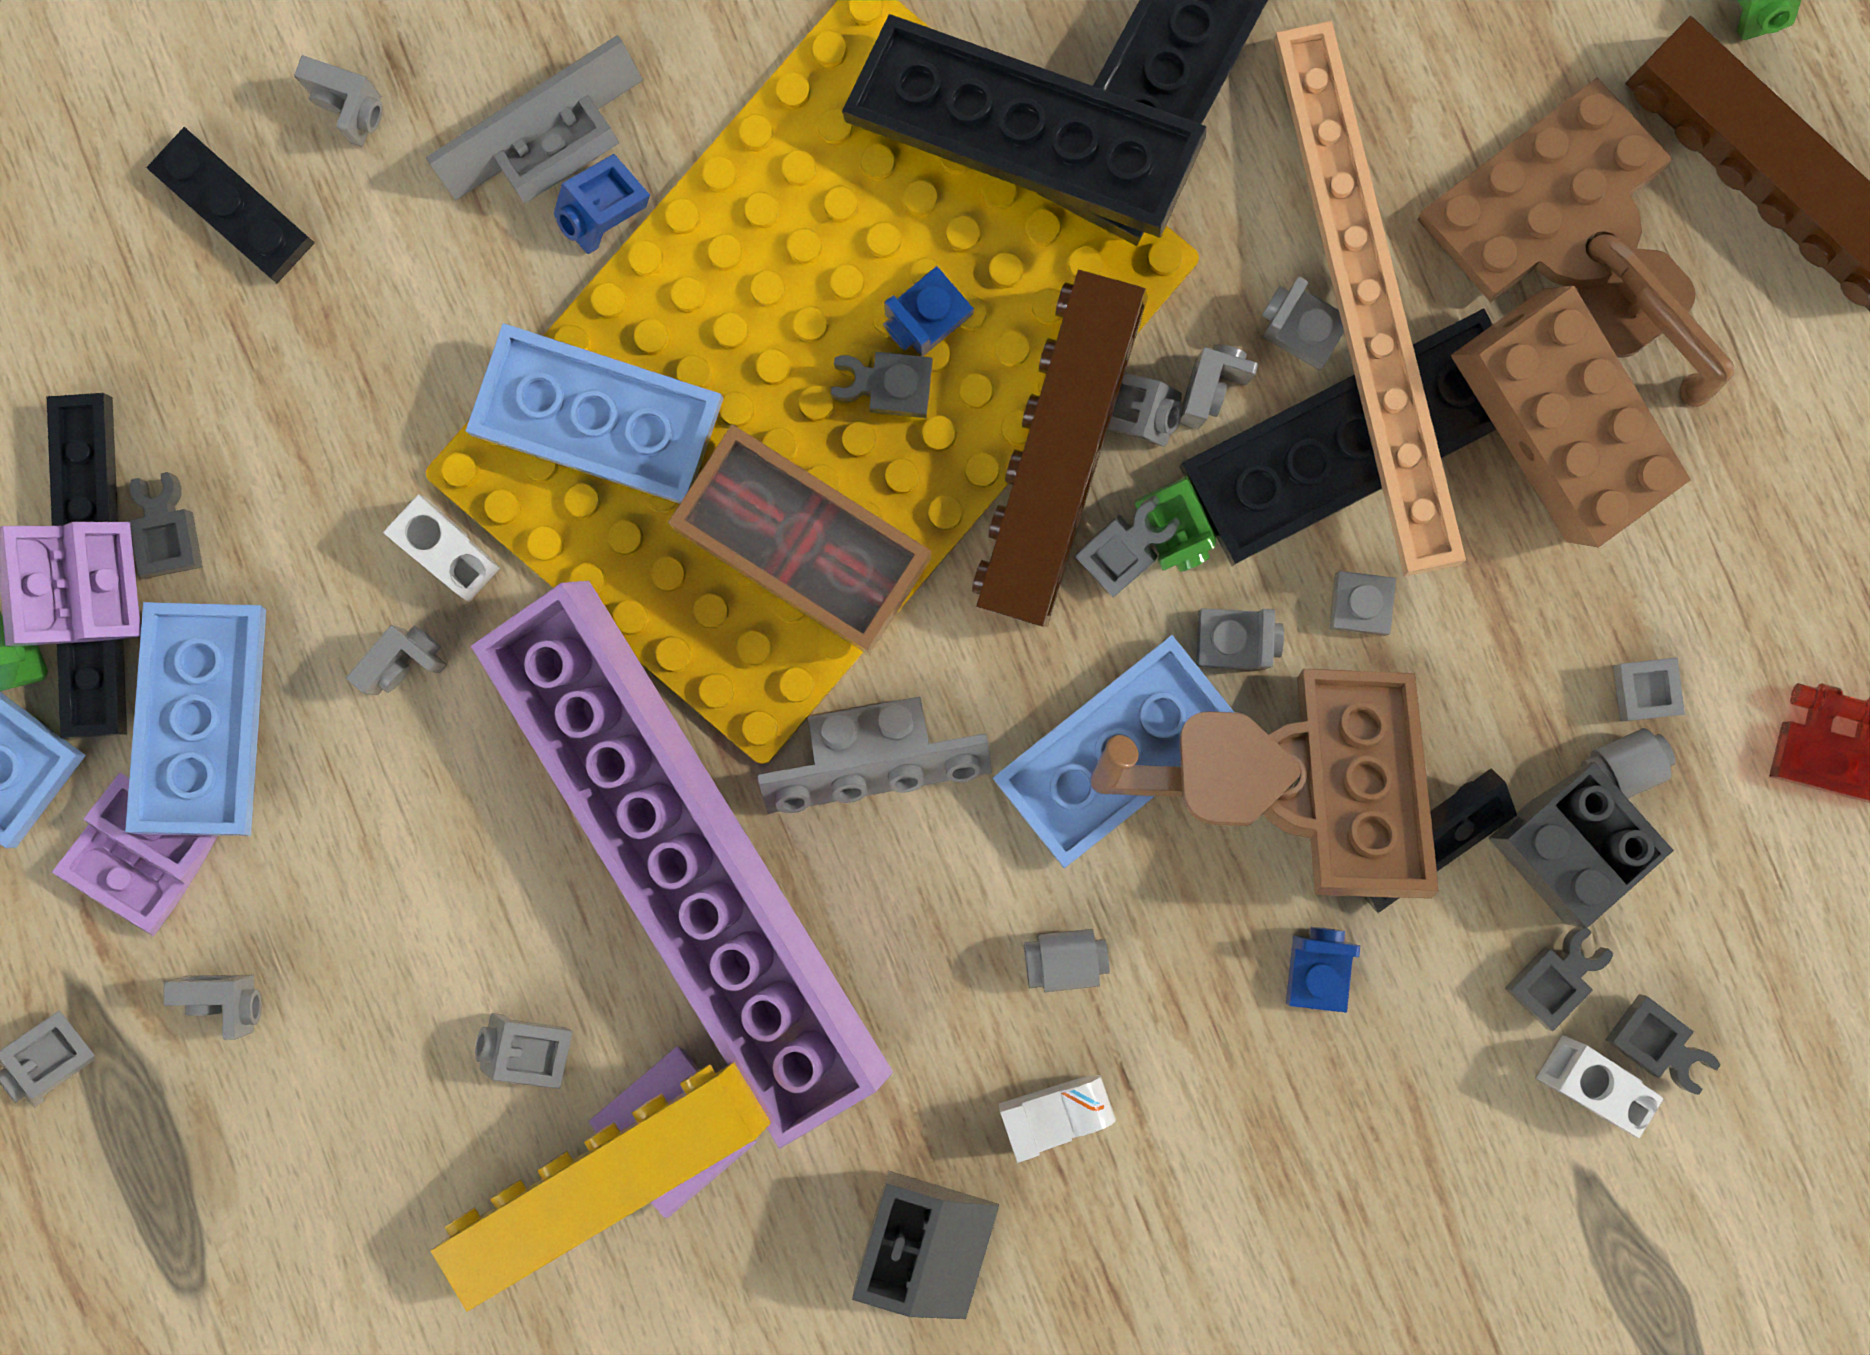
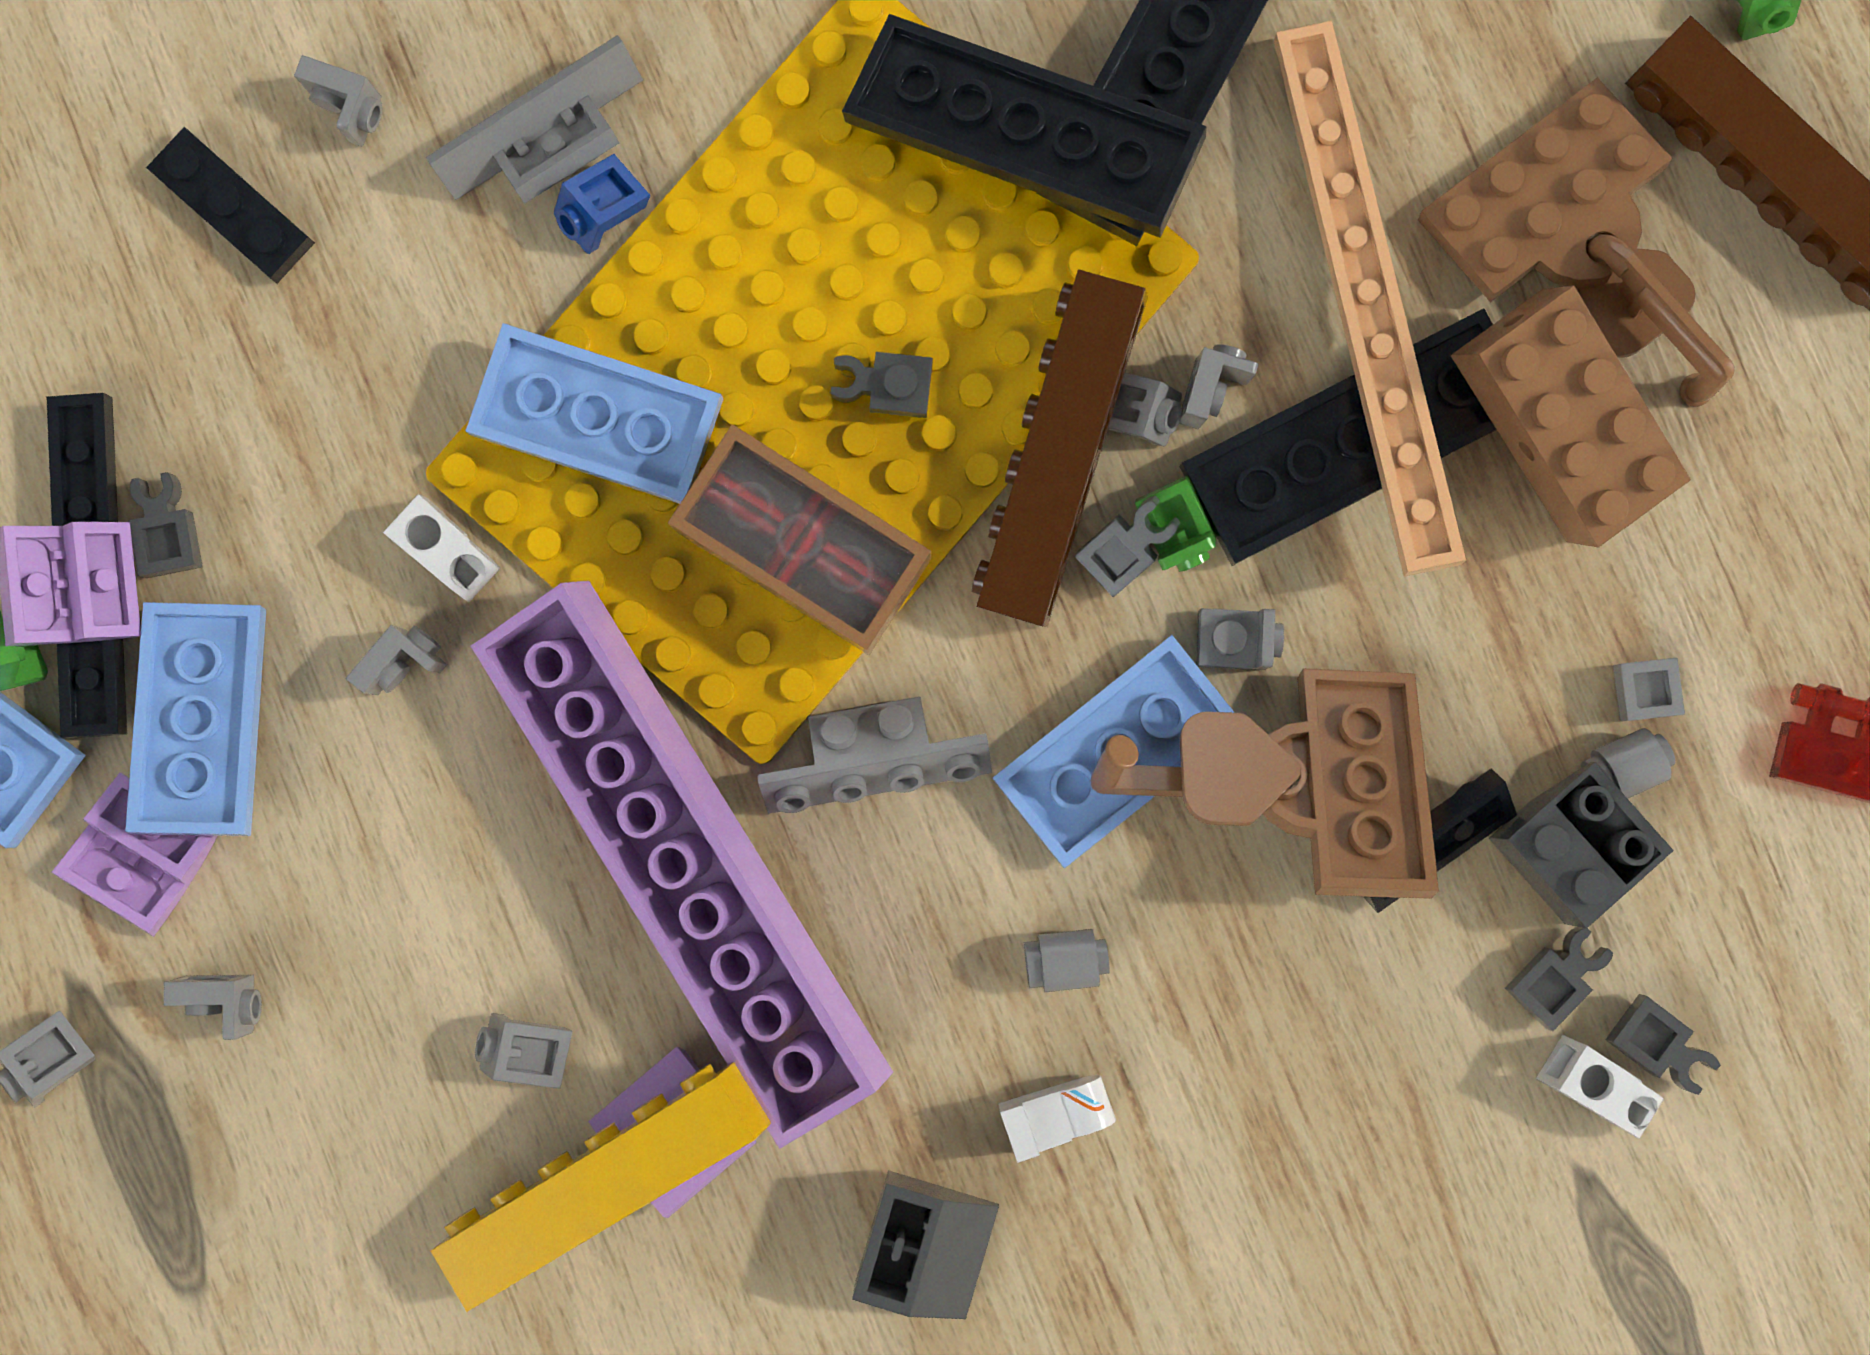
(926, 313): blue bracket -> none
(1303, 324): light grey bracket -> none
(1321, 970): blue bracket -> none
(1362, 603): light grey plate -> none

